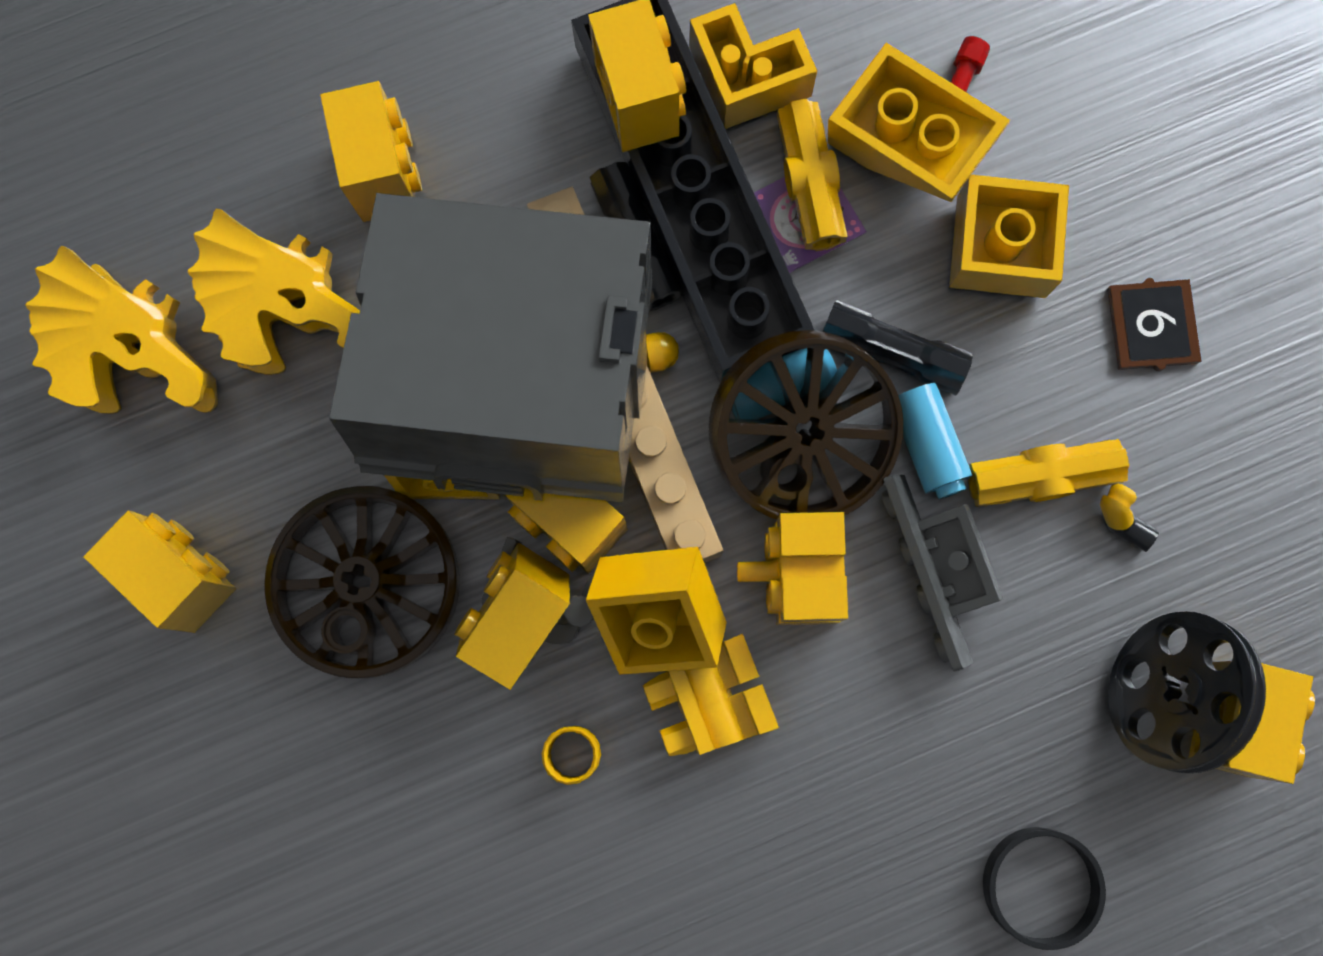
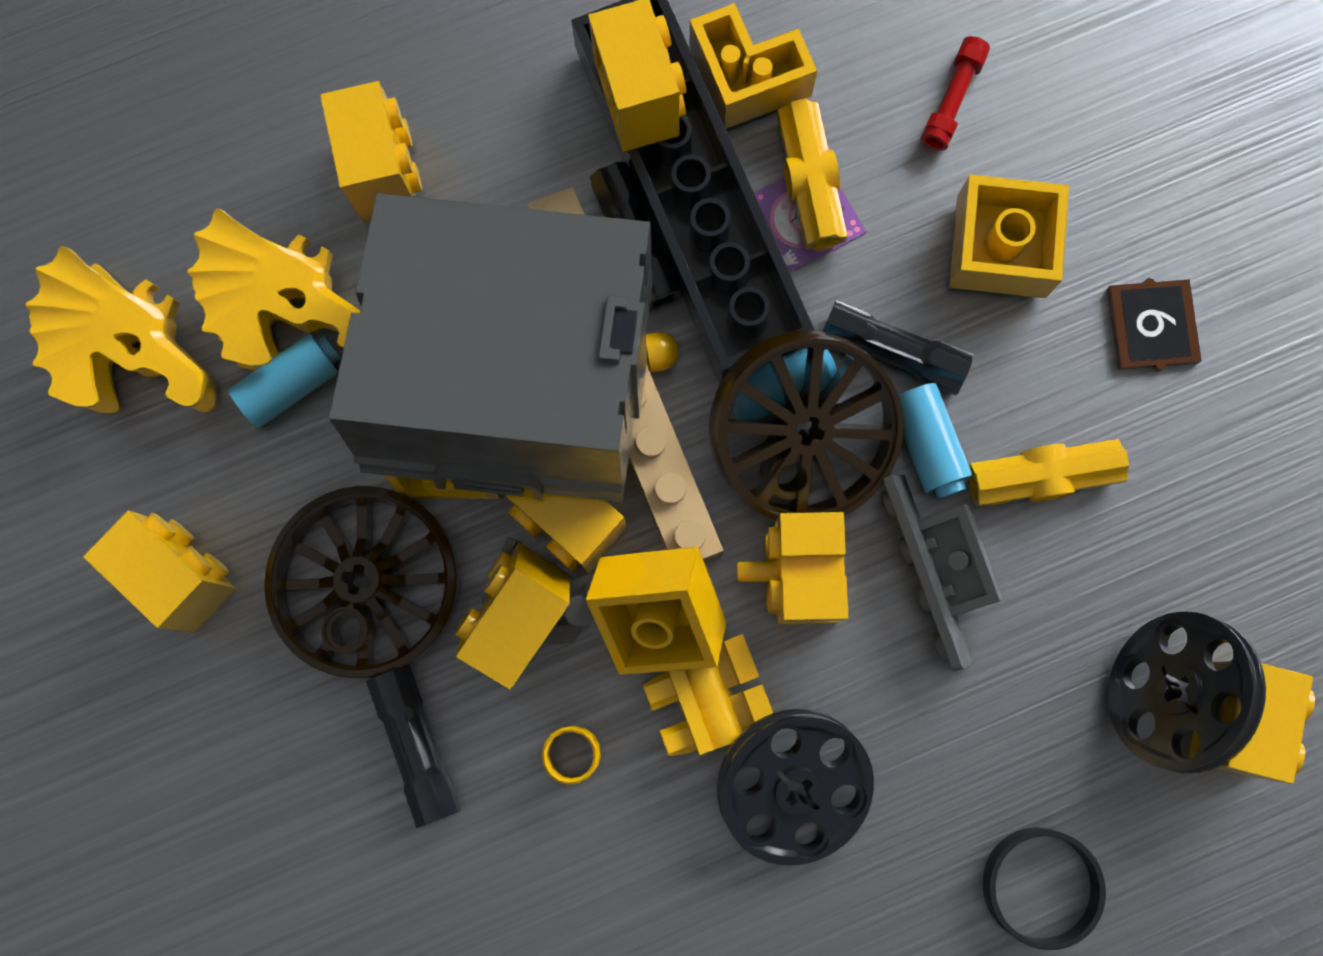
(286, 379): none -> medium azure brick
(424, 779): none -> black axle
(788, 808): none -> black wedge
(914, 125): yellow slope -> none
(1121, 519): yellow arm -> none

